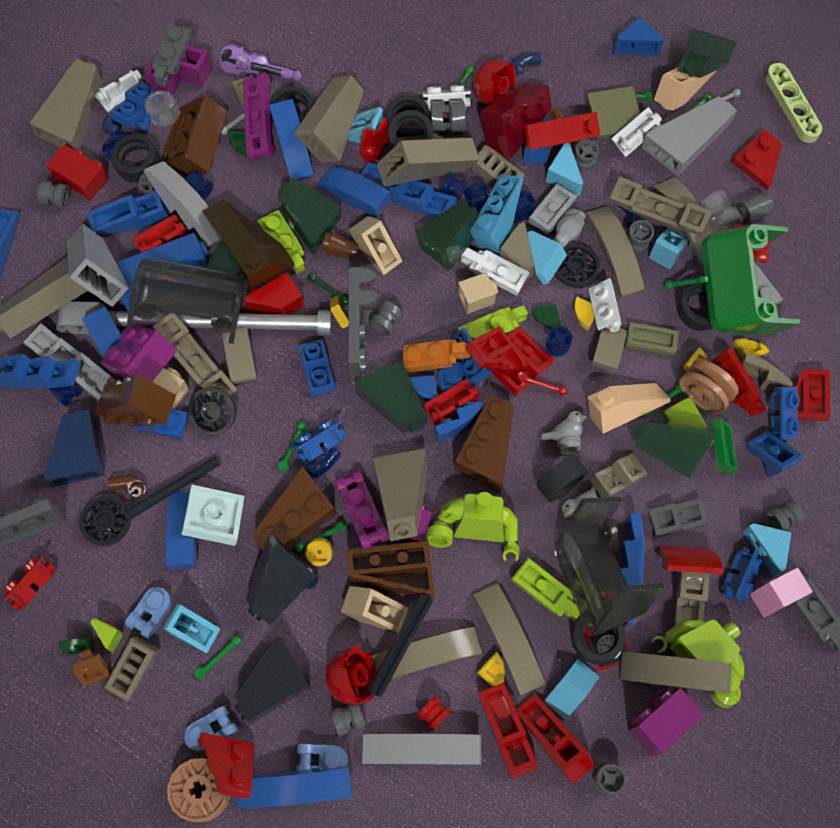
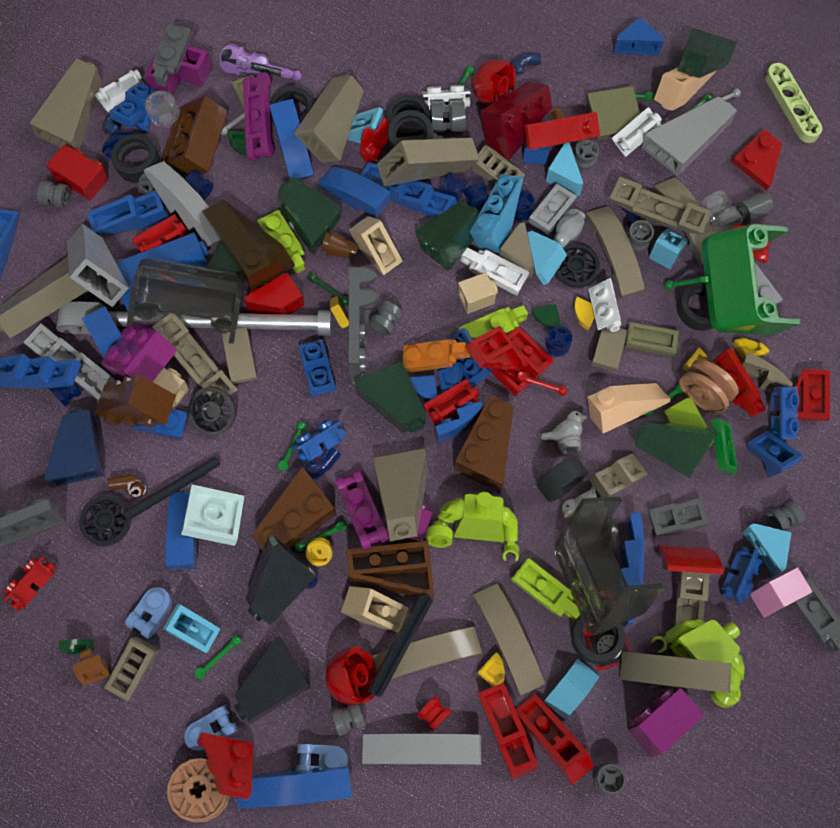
(108, 635): lime slope -> none

